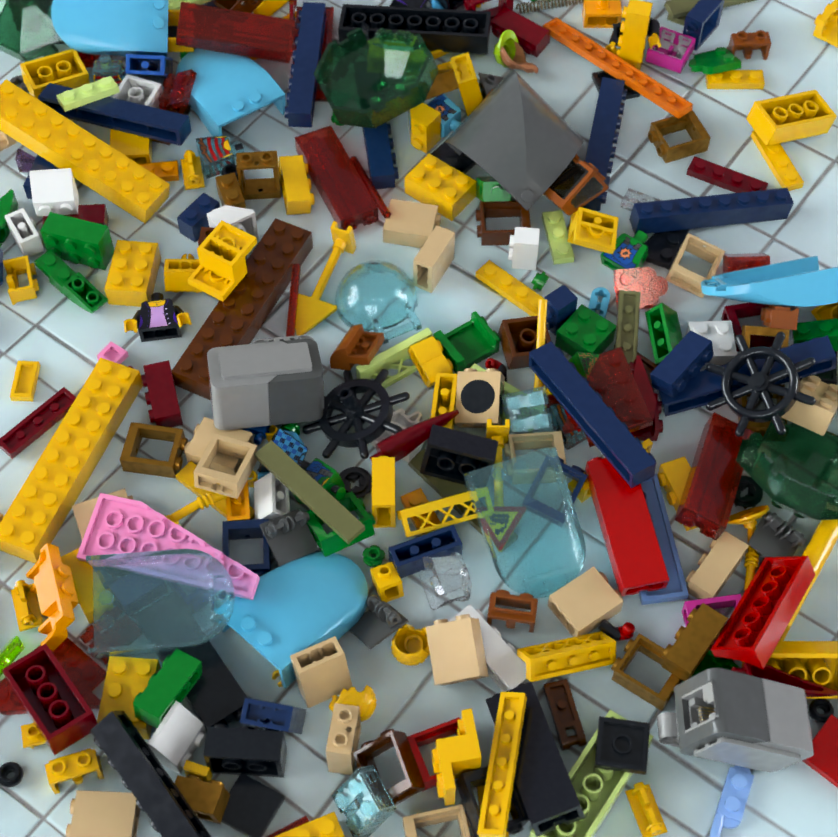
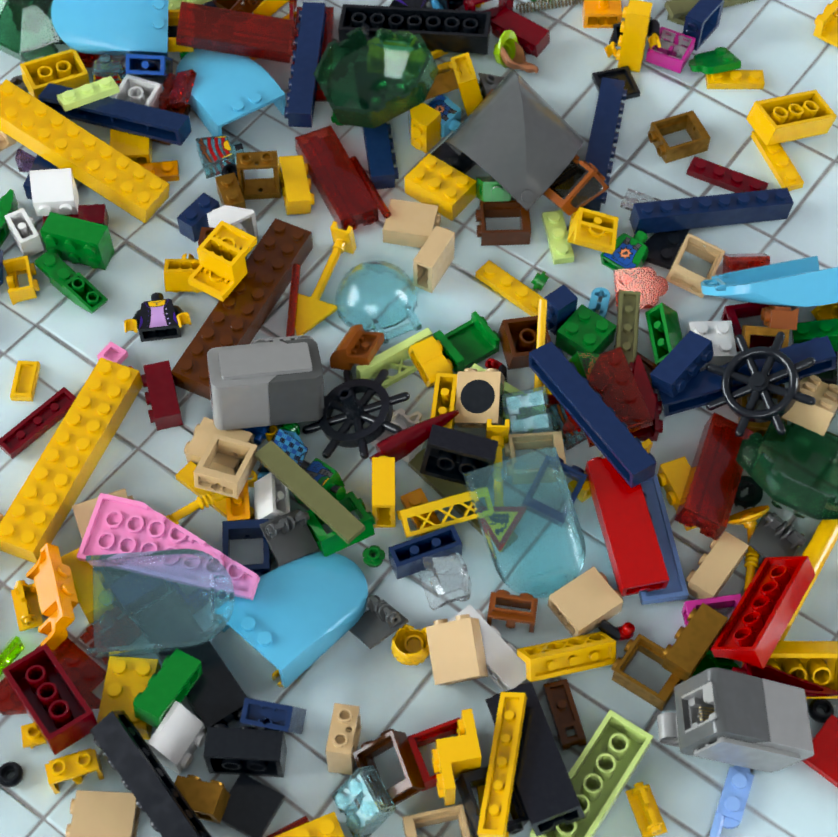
(132, 273): yellow brick -> none
(134, 464): pearl gold window -> none
(192, 171): yellow hinge -> none
(198, 770): yellow tile -> none
(321, 671): tan brick -> none
(352, 475): black gear -> none
(364, 699): yellow hair -> none
(387, 582): yellow brick -> none
(525, 248): white brick -> none
(618, 68): orange plate -> none
(622, 745): black tile -> none
(749, 42): dark orange window -> none

